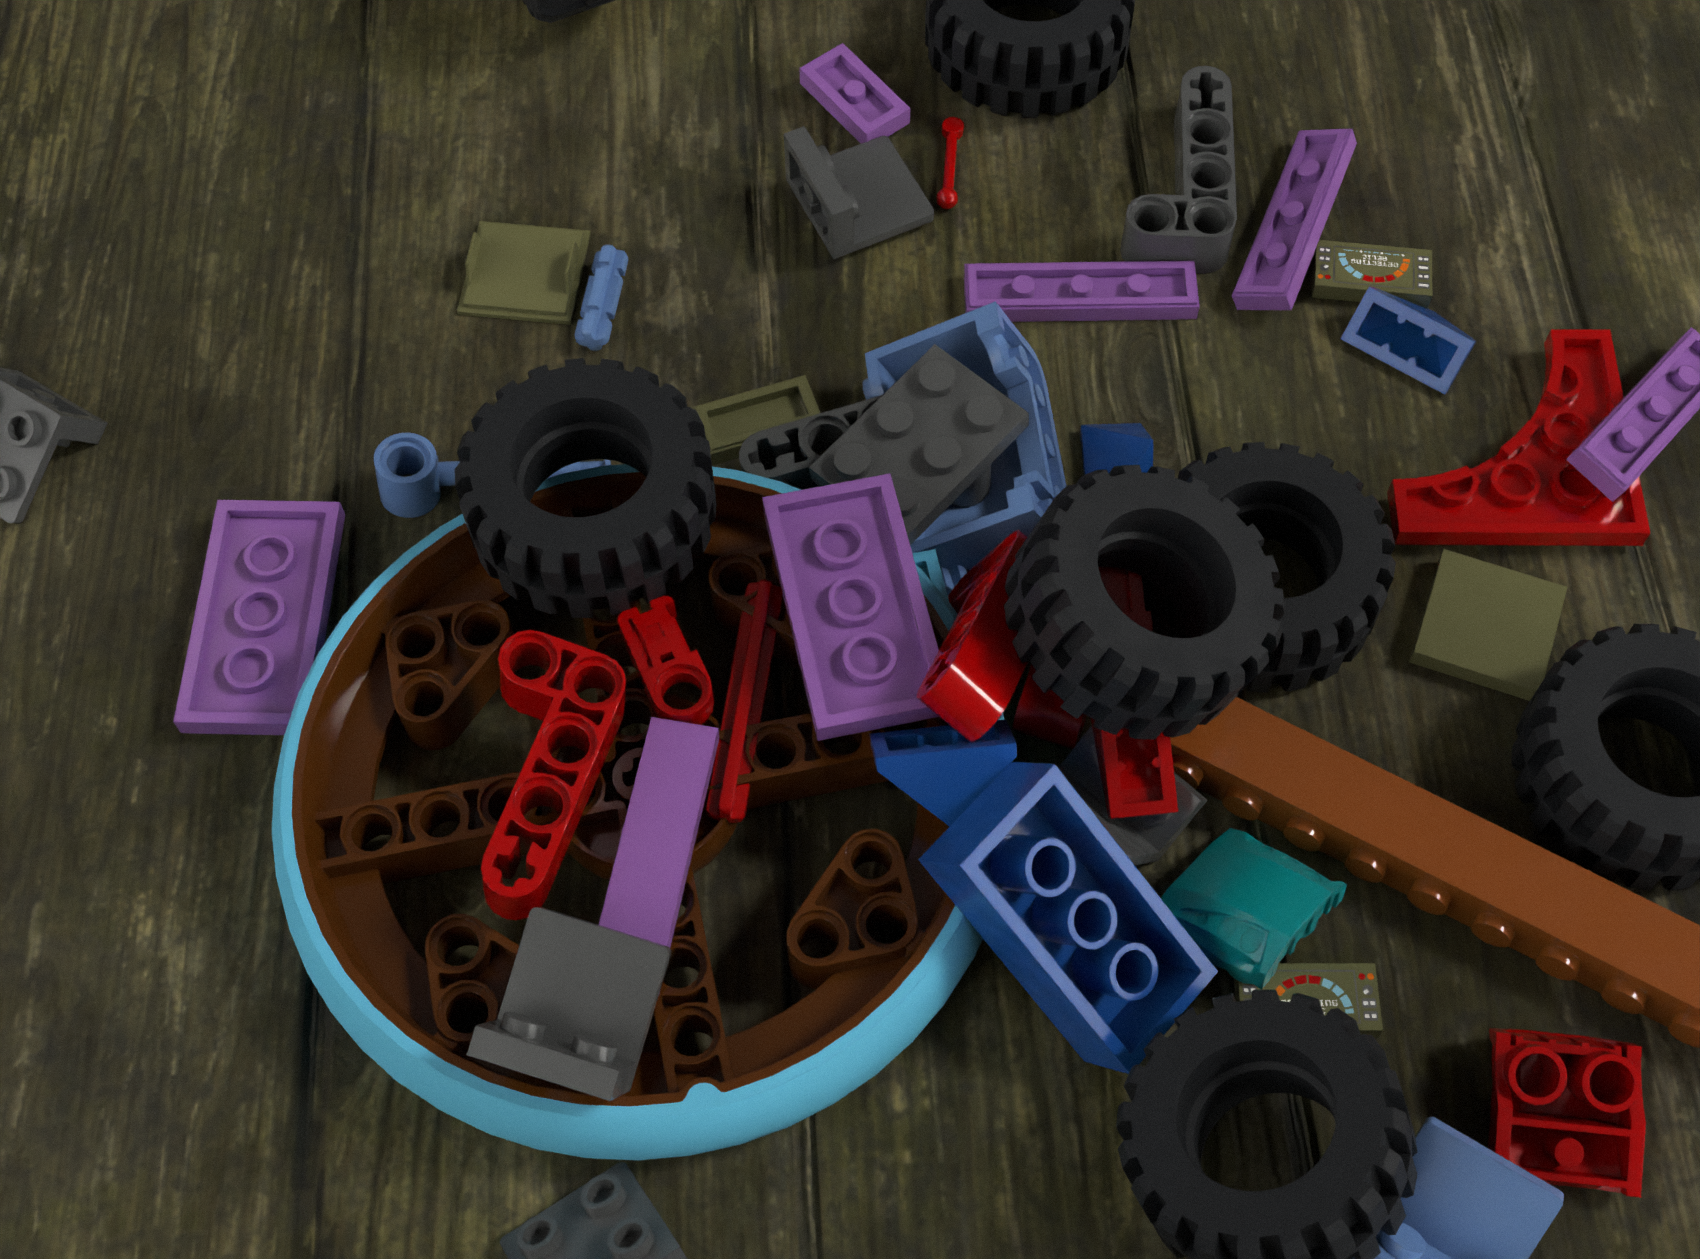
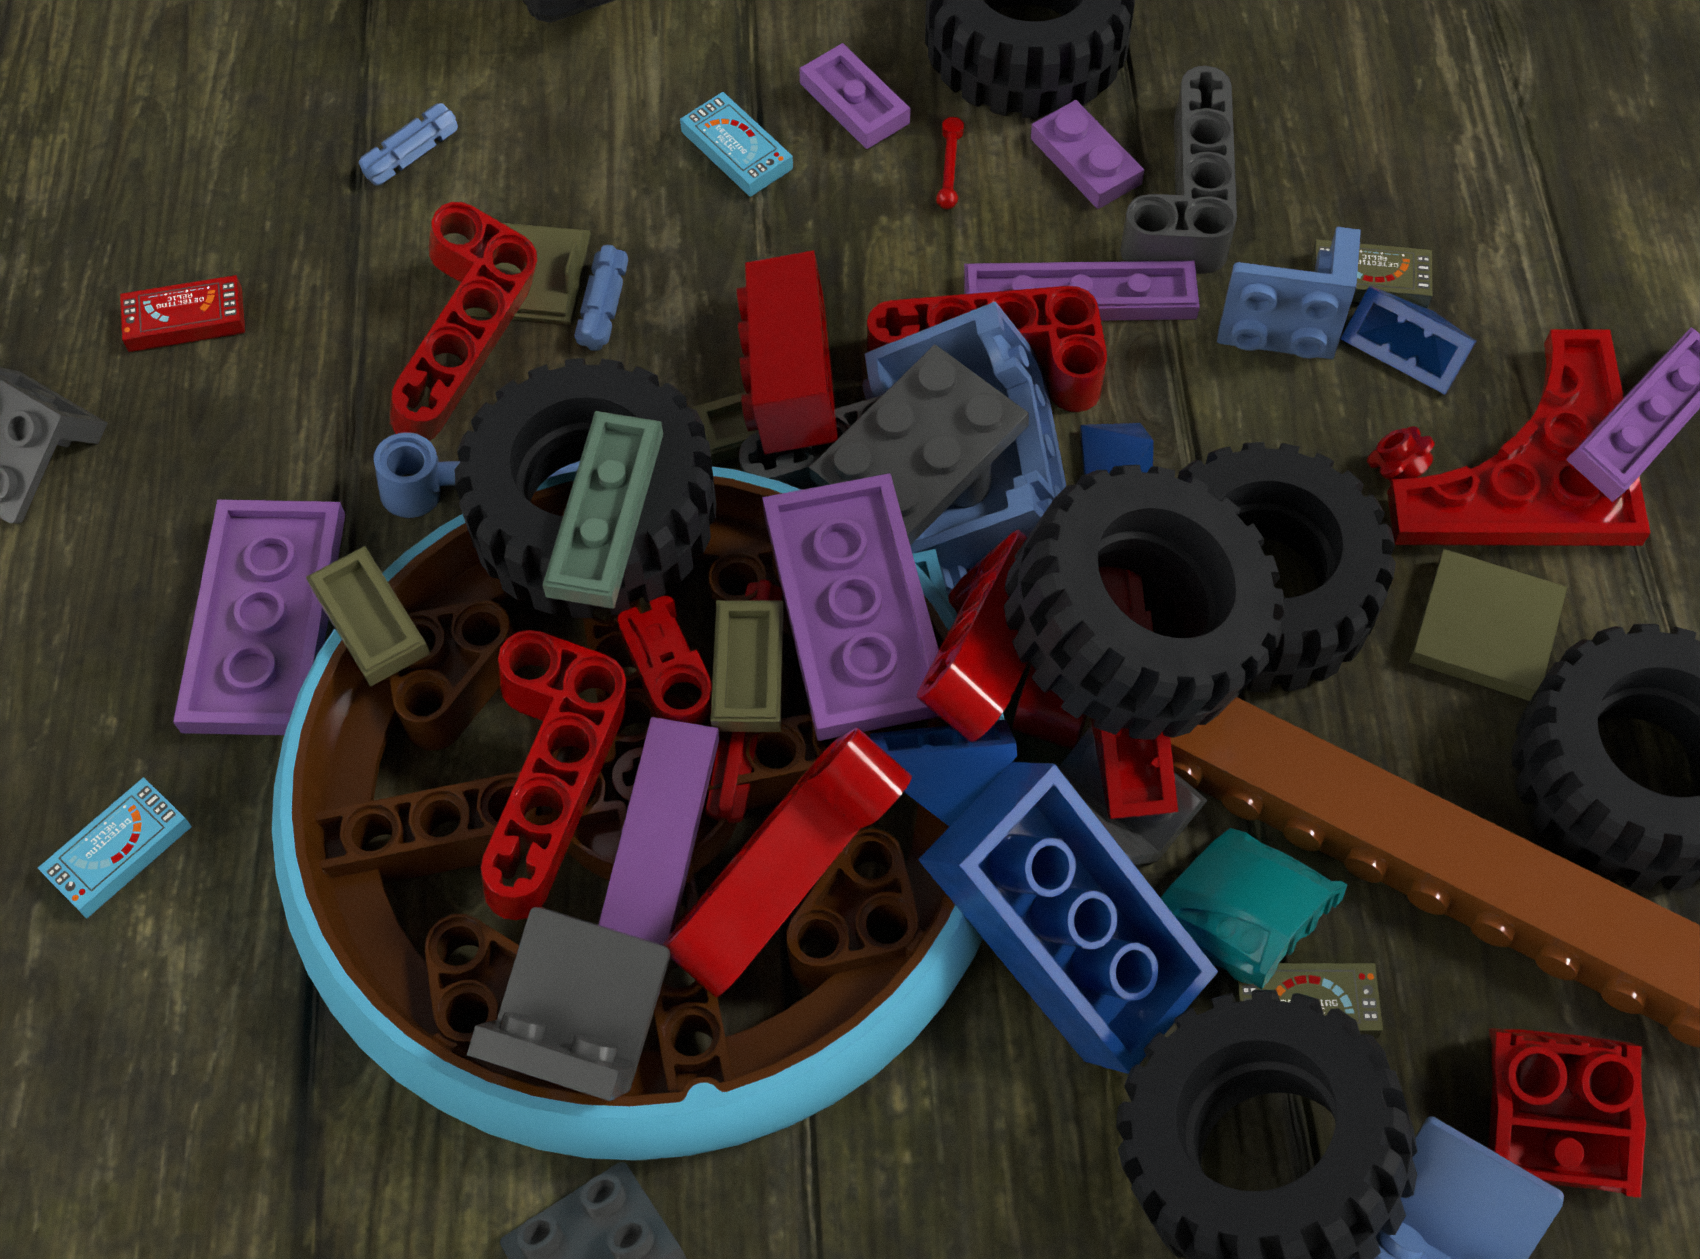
(114, 847): none -> medium azure tile
(182, 313): none -> red tile
(368, 616): none -> olive tile
(408, 144): none -> medium blue axle
(454, 330): none -> red beam
(603, 510): none -> sand green tile
(736, 144): none -> medium azure tile
(748, 666): none -> olive tile
(785, 858): none -> red beam
(786, 354): none -> red brick
(855, 193): dark grey bracket -> none
(1055, 321): none -> red beam
(1087, 154): none -> medium lavender plate
(1292, 307): none -> medium blue bracket
(1294, 220): medium lavender tile -> none
(1402, 454): none -> red plate

